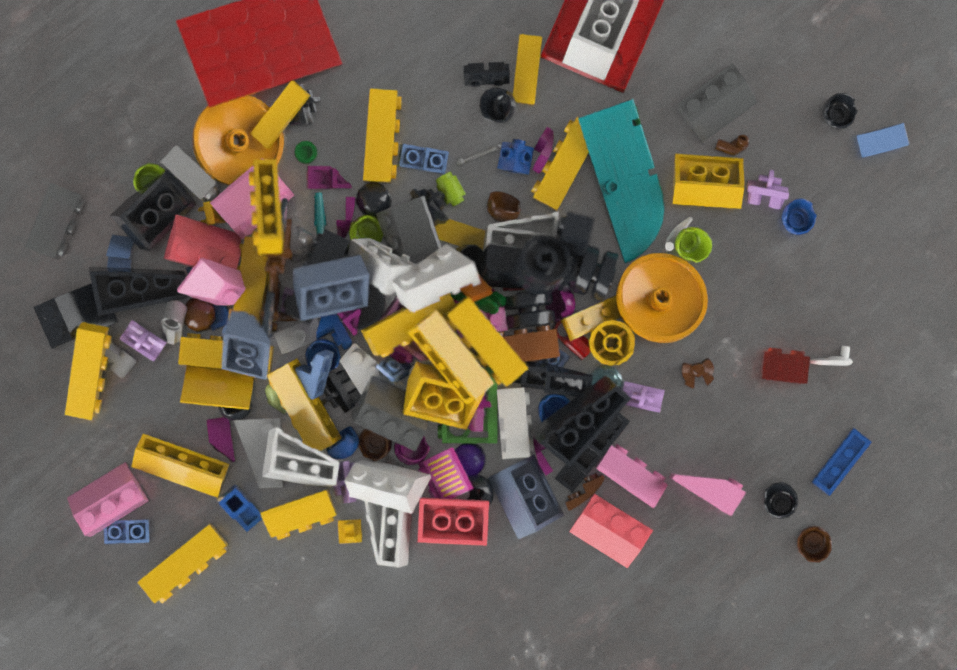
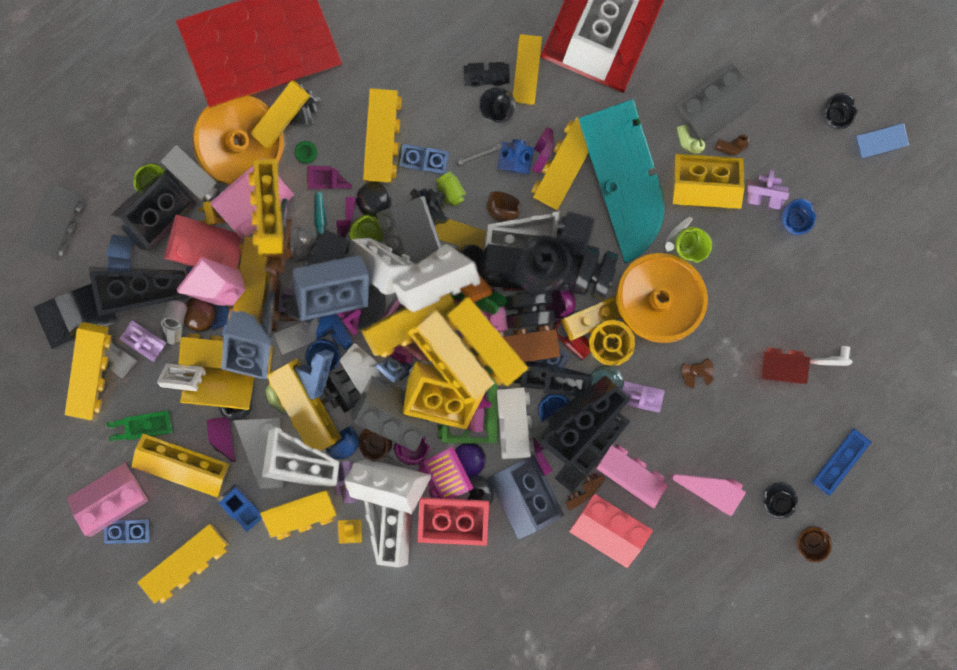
(149, 424): none -> green hinge
(180, 381): none -> white tile
(689, 143): none -> yellowish green arm

